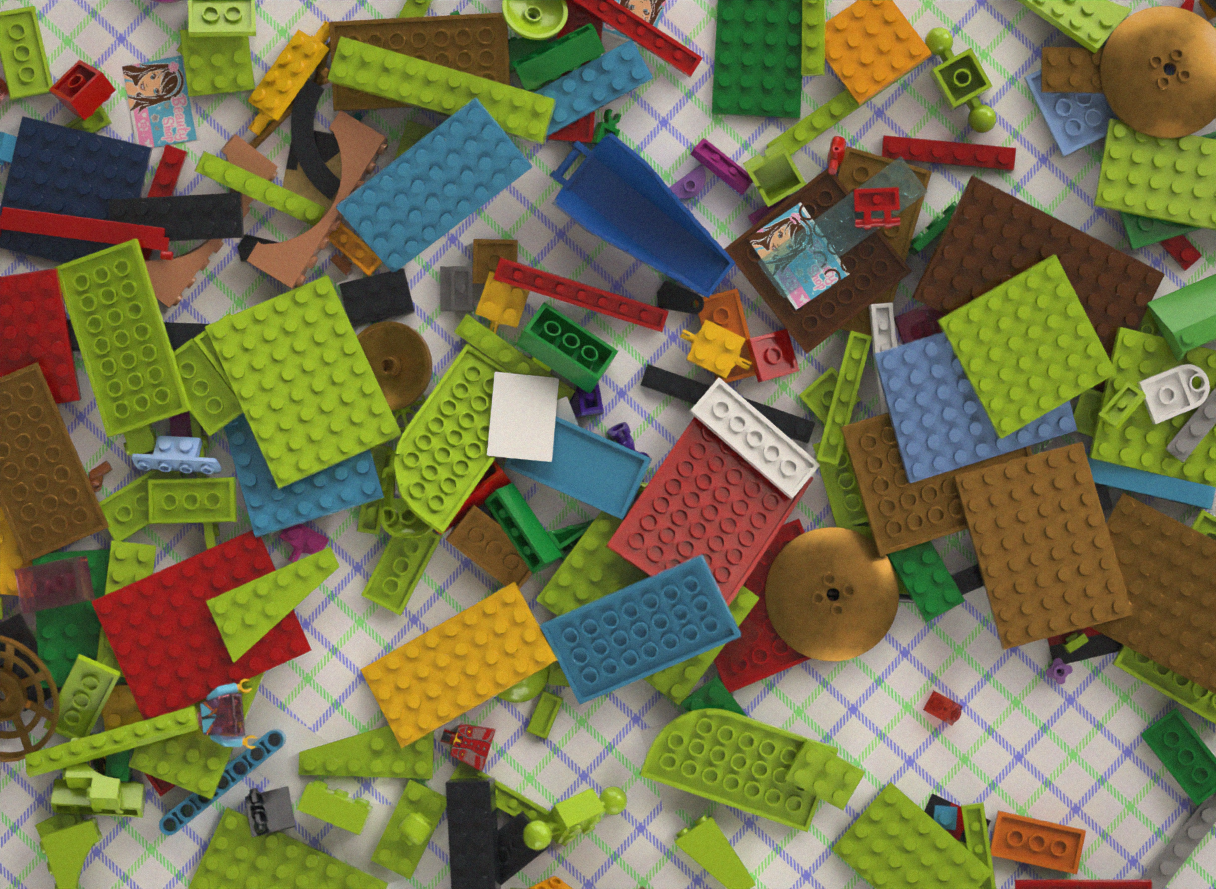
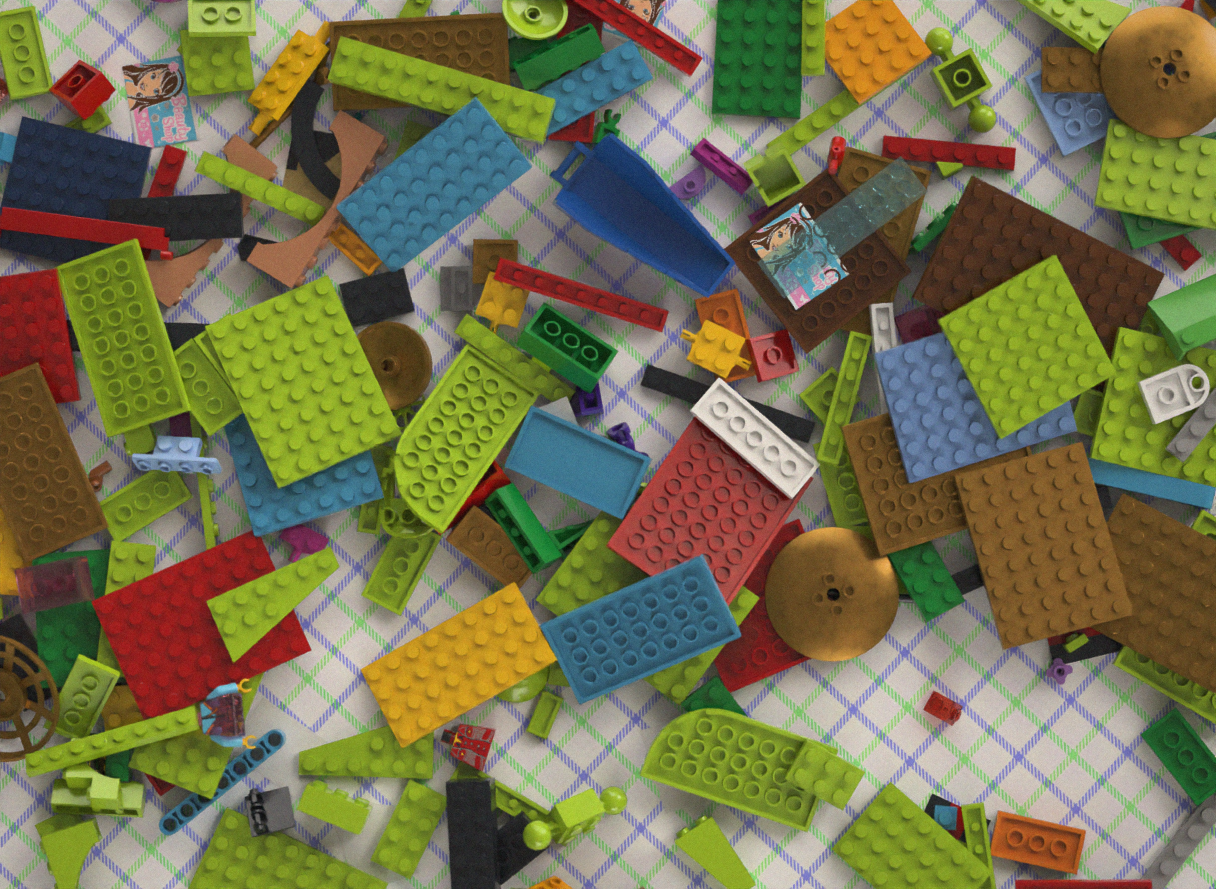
(192, 500): lime tile -> none
(343, 264): reddish brown plate -> none
(414, 829): lime head -> none
(523, 416): white sticker -> none
(678, 299): black piece -> none
(876, 200): red plate -> none
(948, 169): none -> lime slope
(1122, 405): lime plate -> none

